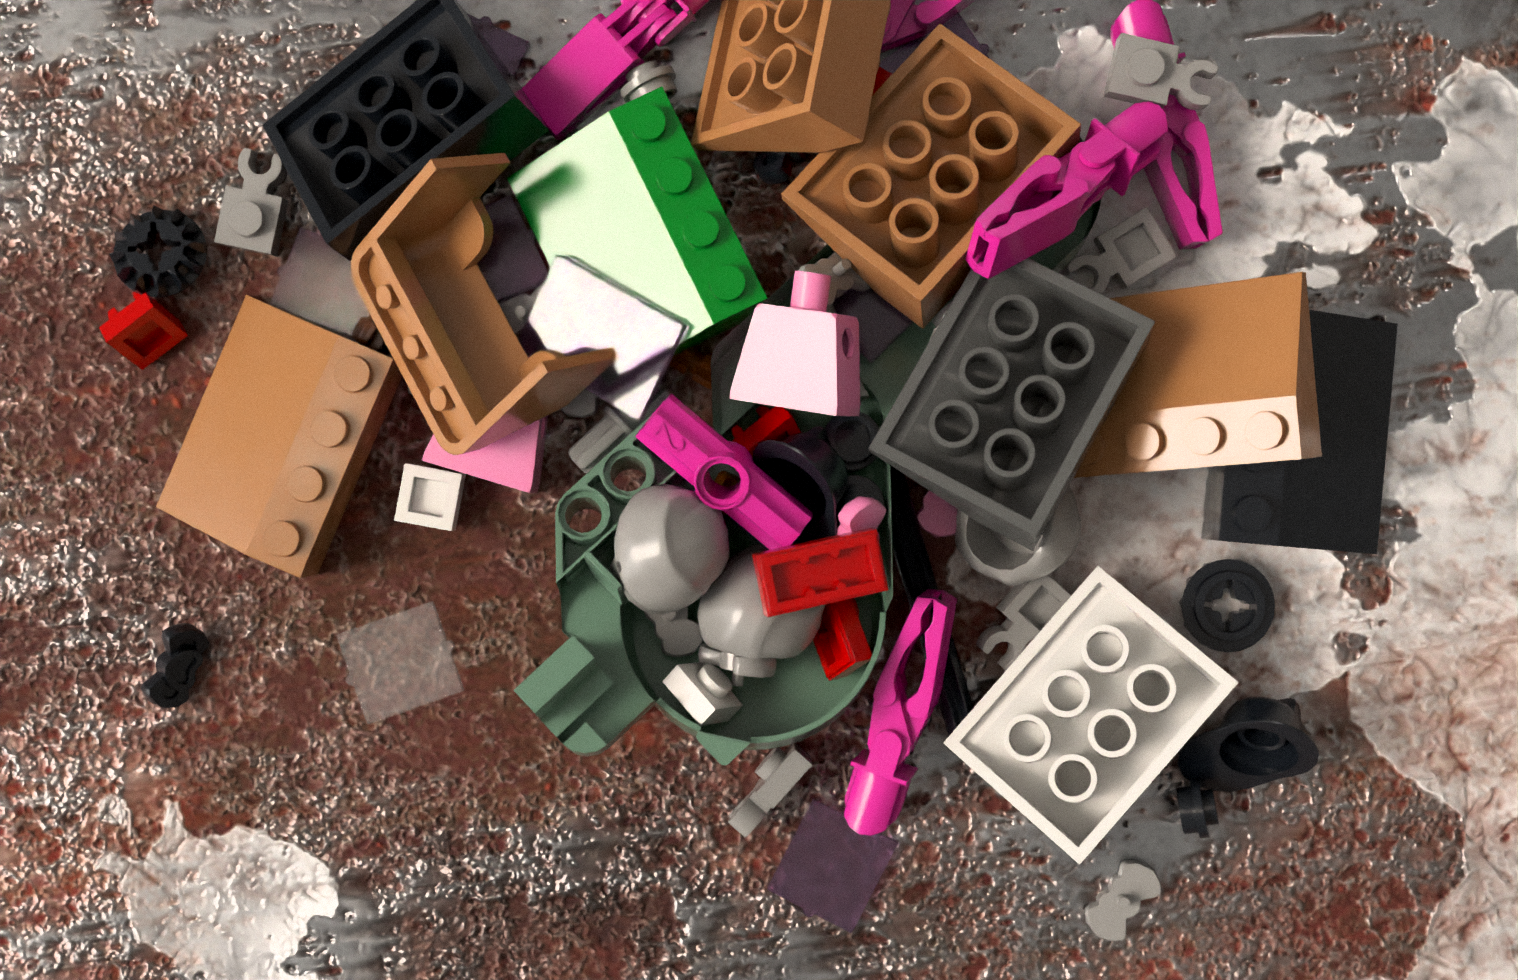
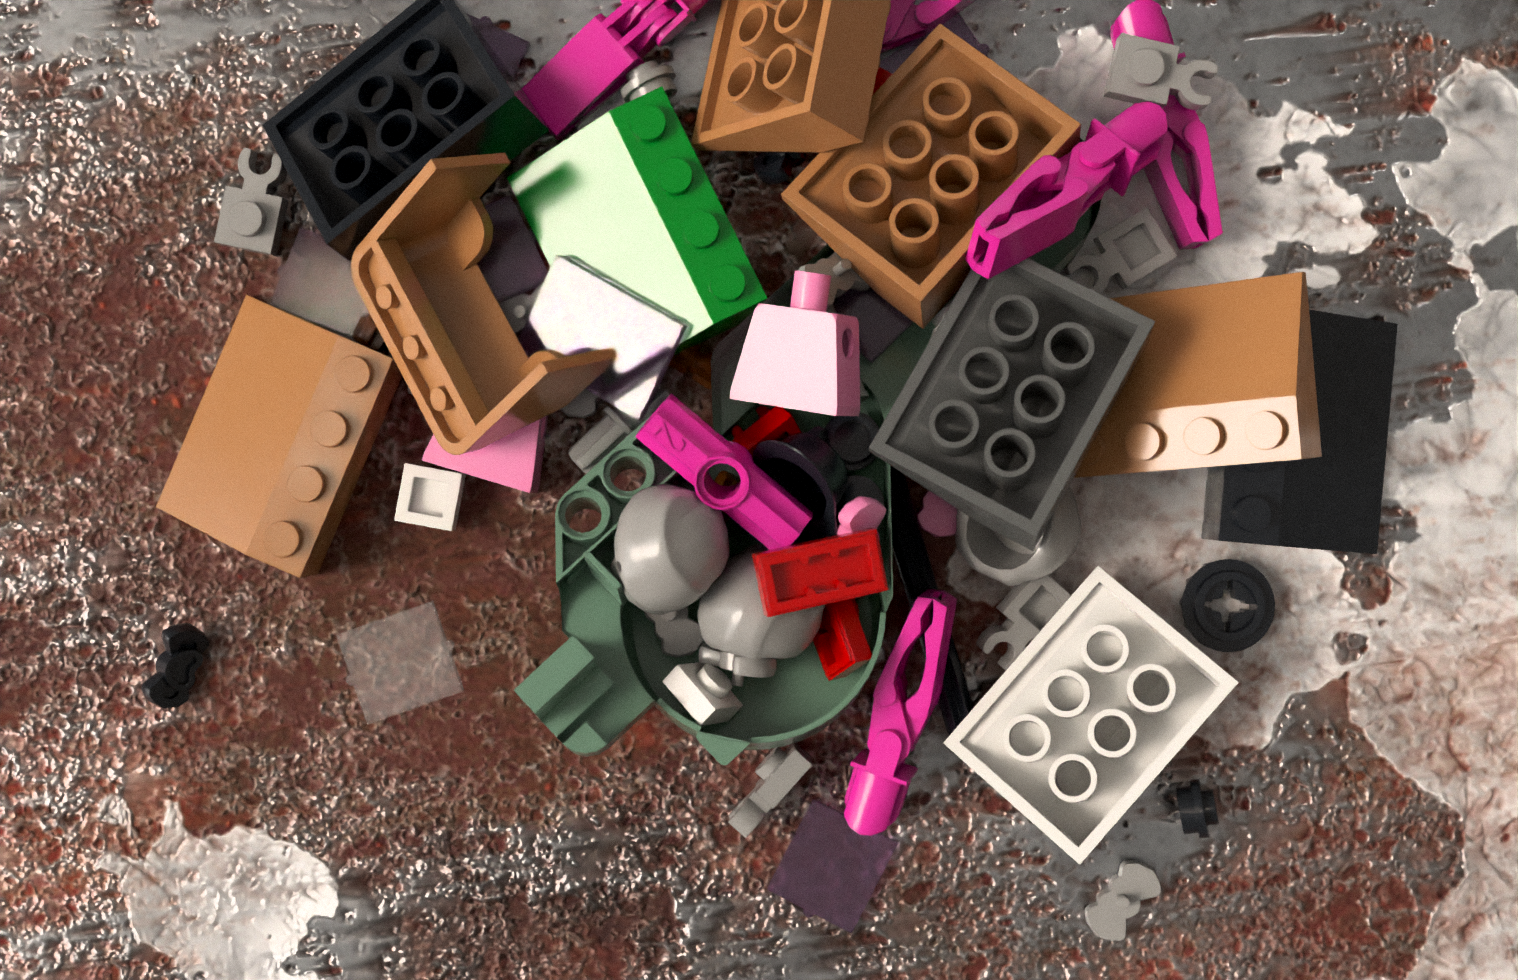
(142, 330): red tile -> none
(177, 266): black gear -> none
(1252, 746): black piece -> none

